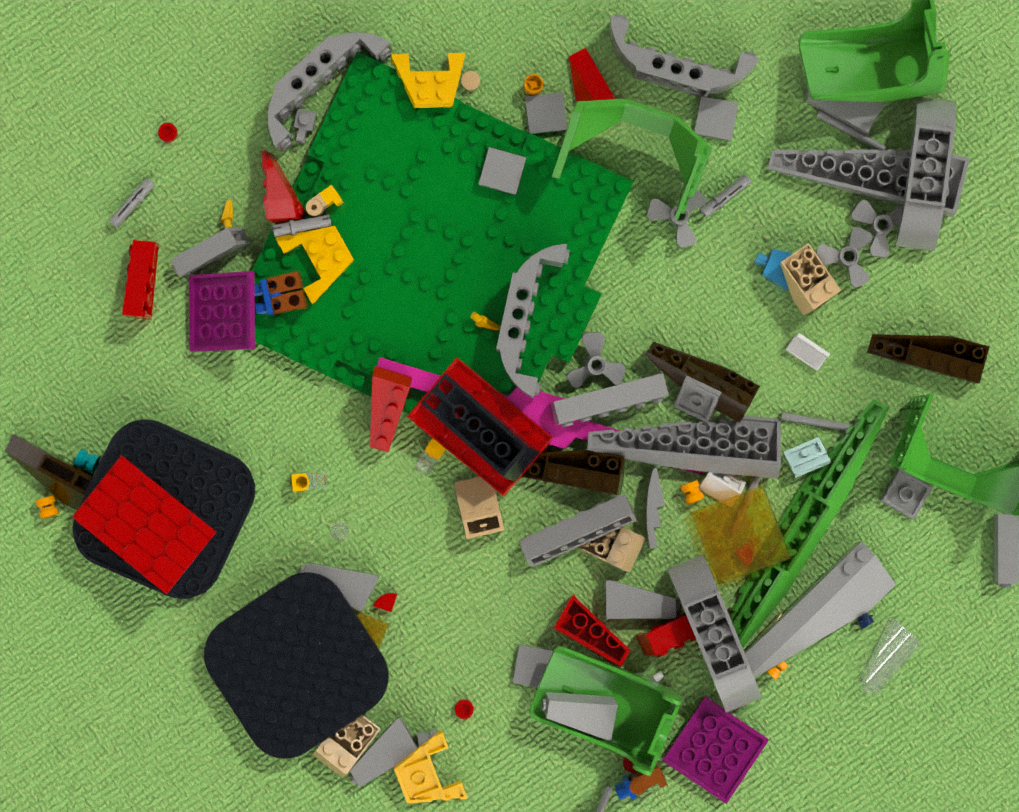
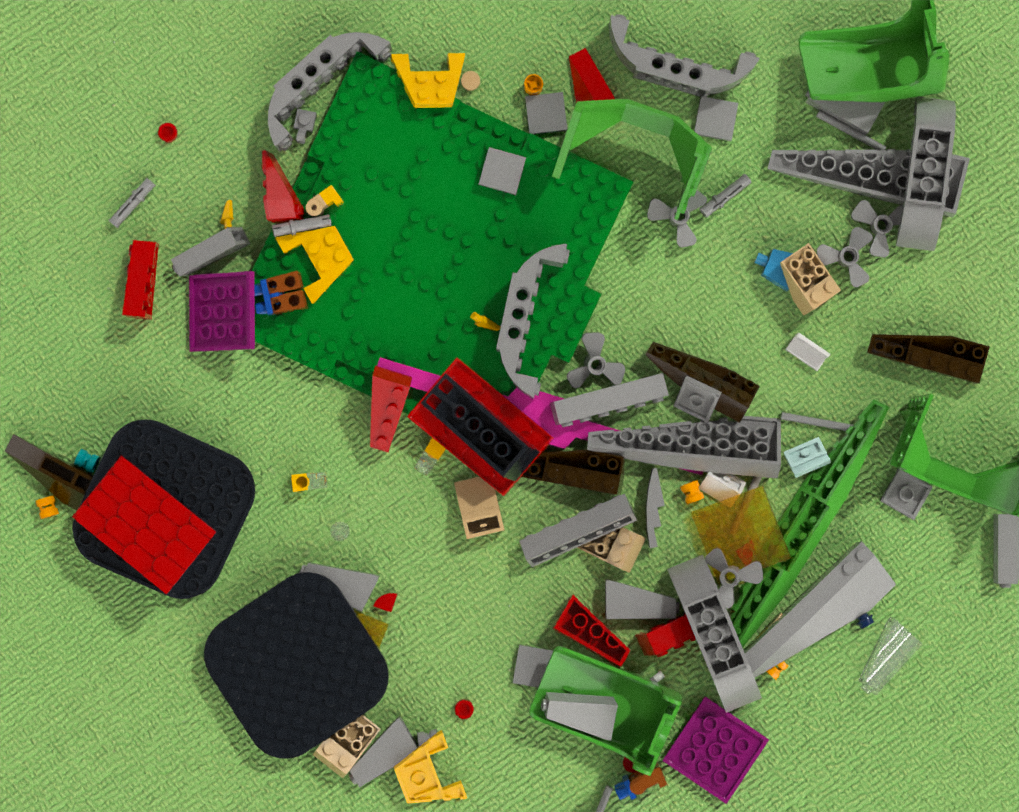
(751, 573): none -> light grey piece

